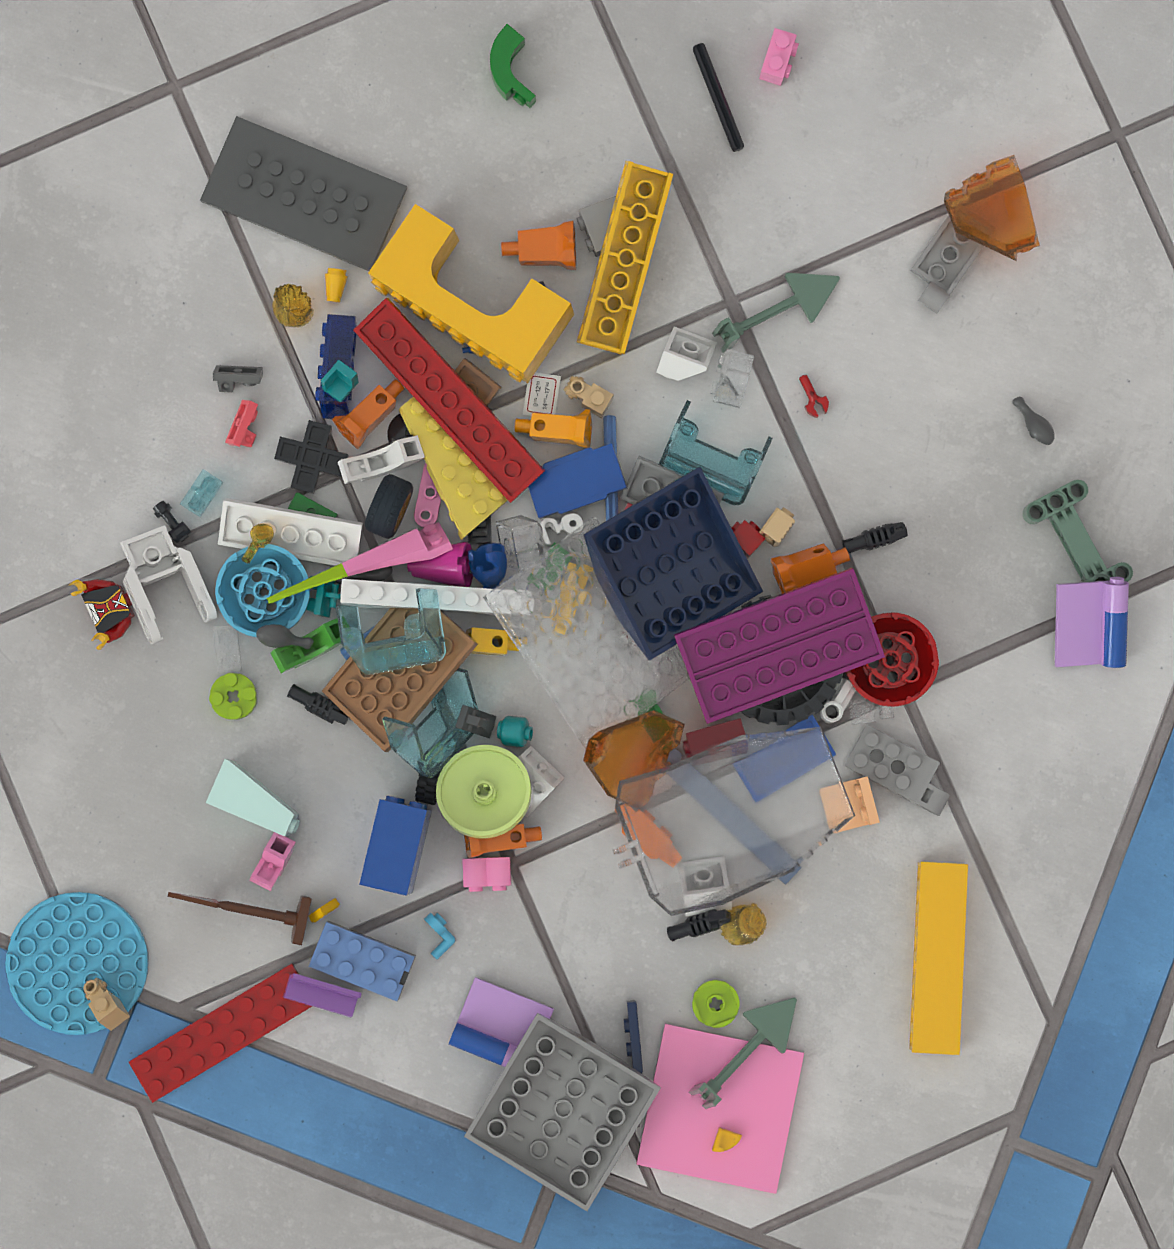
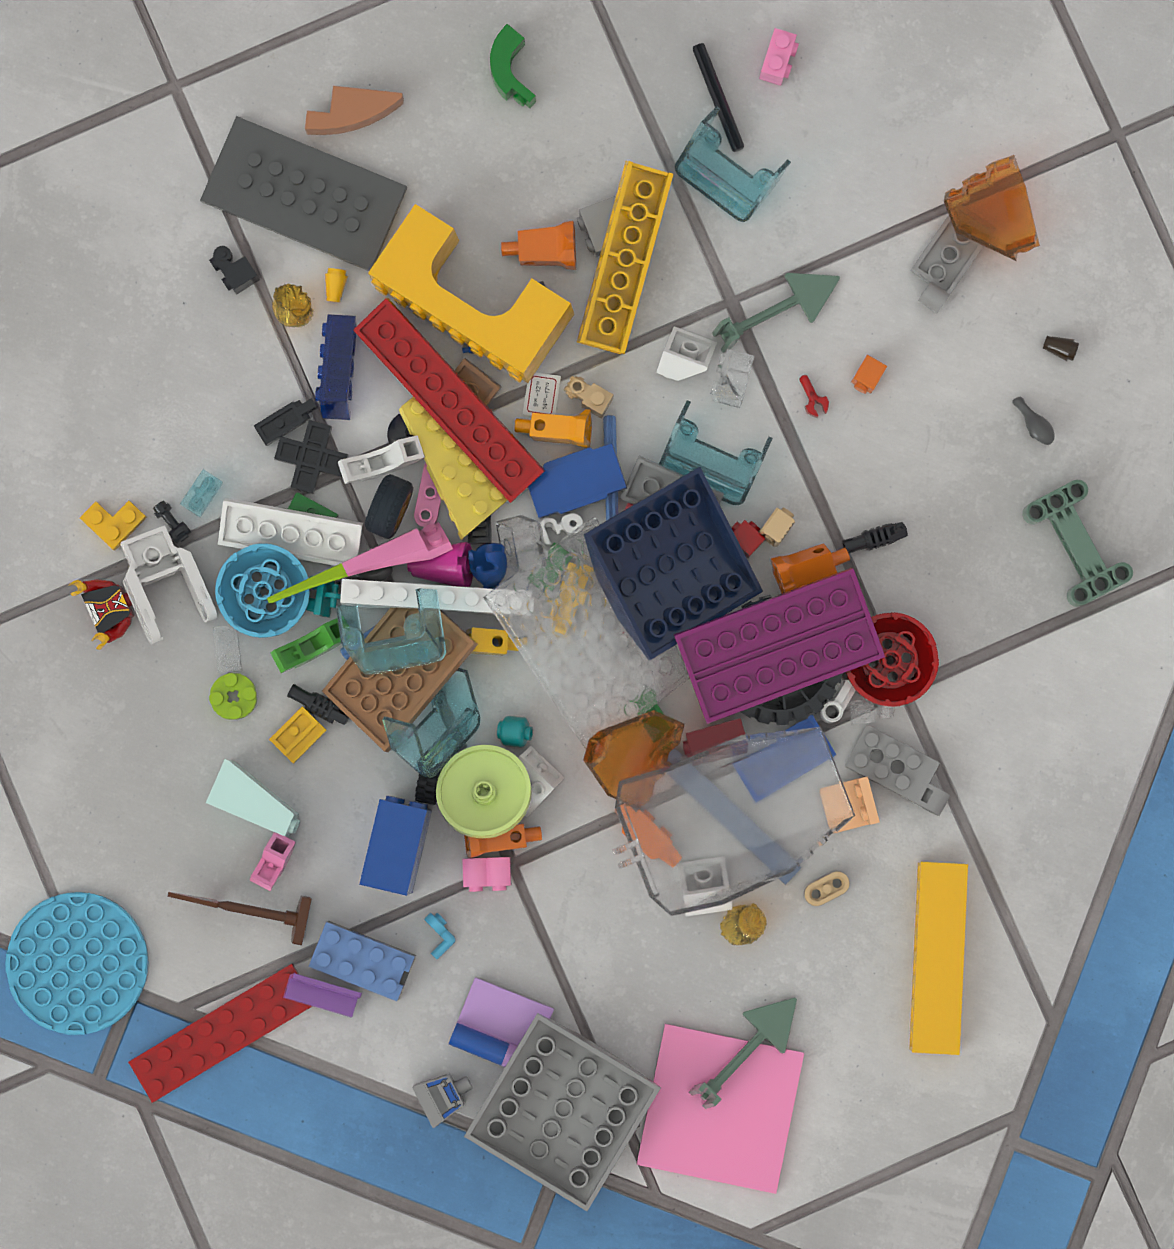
(105, 1005): tan brick -> none
(116, 528): none -> yellow plate
(228, 375): dark grey hinge -> none
(237, 274): none -> black brick
(238, 432): coral hinge -> none
(261, 536): clear yellow plate -> none
(280, 636): dark grey piece -> none
(284, 420): none -> black hinge
(297, 734): none -> yellow plate
(324, 910): yellow tile -> none
(339, 381): teal panel -> none
(352, 110): none -> nougat slope
(368, 413): orange piece -> none
(441, 1097): none -> light grey torso
(476, 721): dark grey hinge -> none
(632, 1026): dark blue plate -> none
(699, 924): black hinge -> none
(710, 1016): lime plate -> none
(721, 177): none -> clear light blue windscreen
(725, 1140): yellow tile -> none
(826, 888): none -> tan plate
(868, 375): none -> orange brick
(1061, 347): none -> dark brown cone
(1092, 623): lavender door -> none

